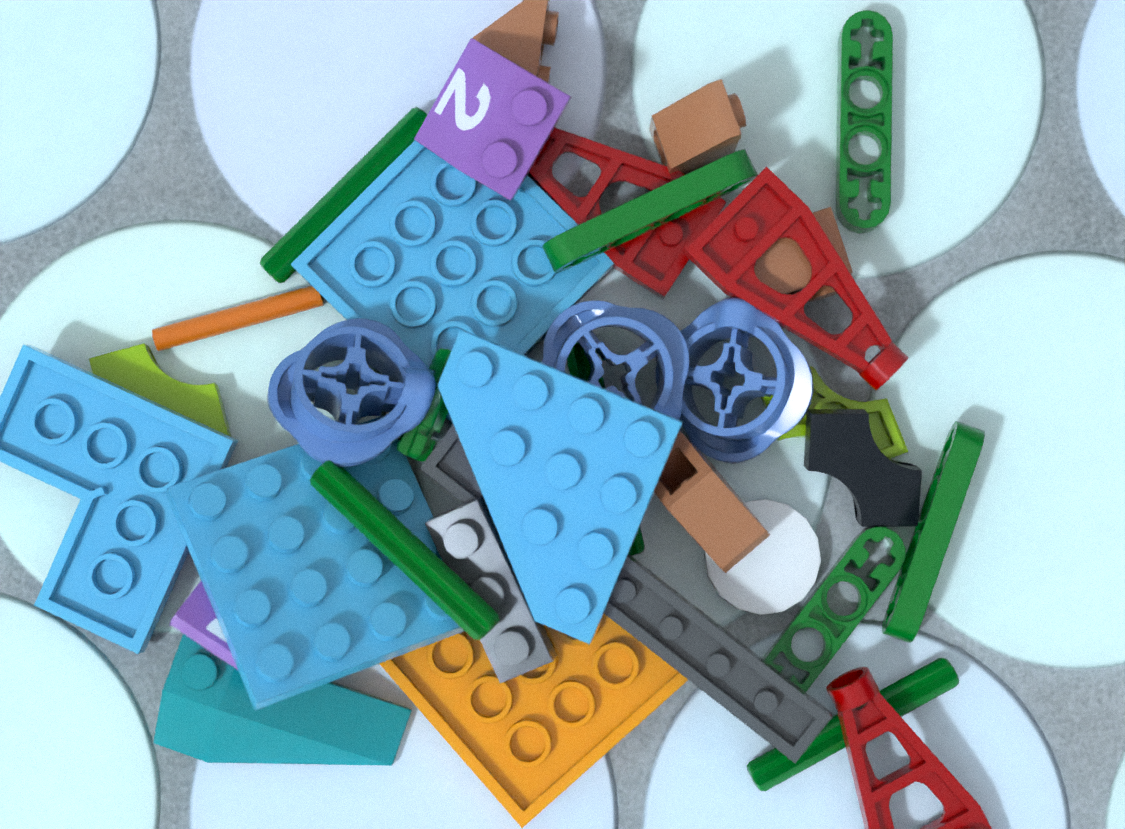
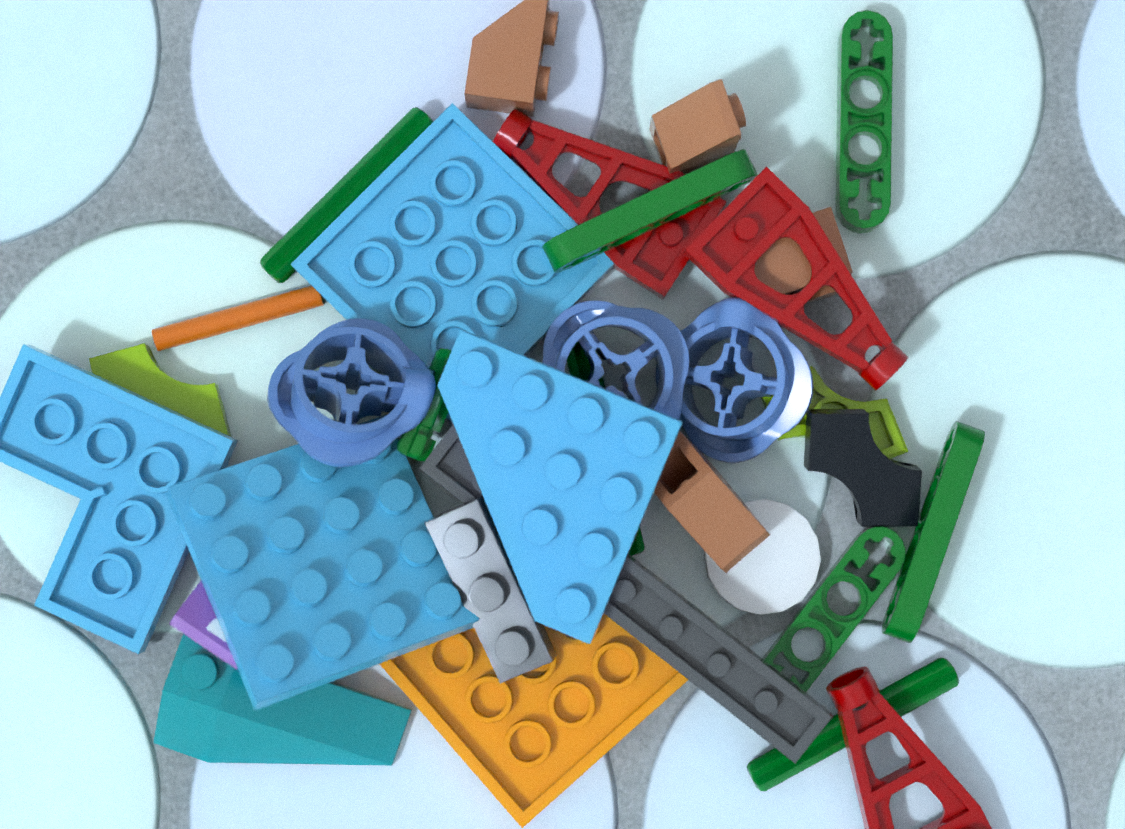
(405, 550): green axle -> none
(492, 119): medium lavender slope -> none

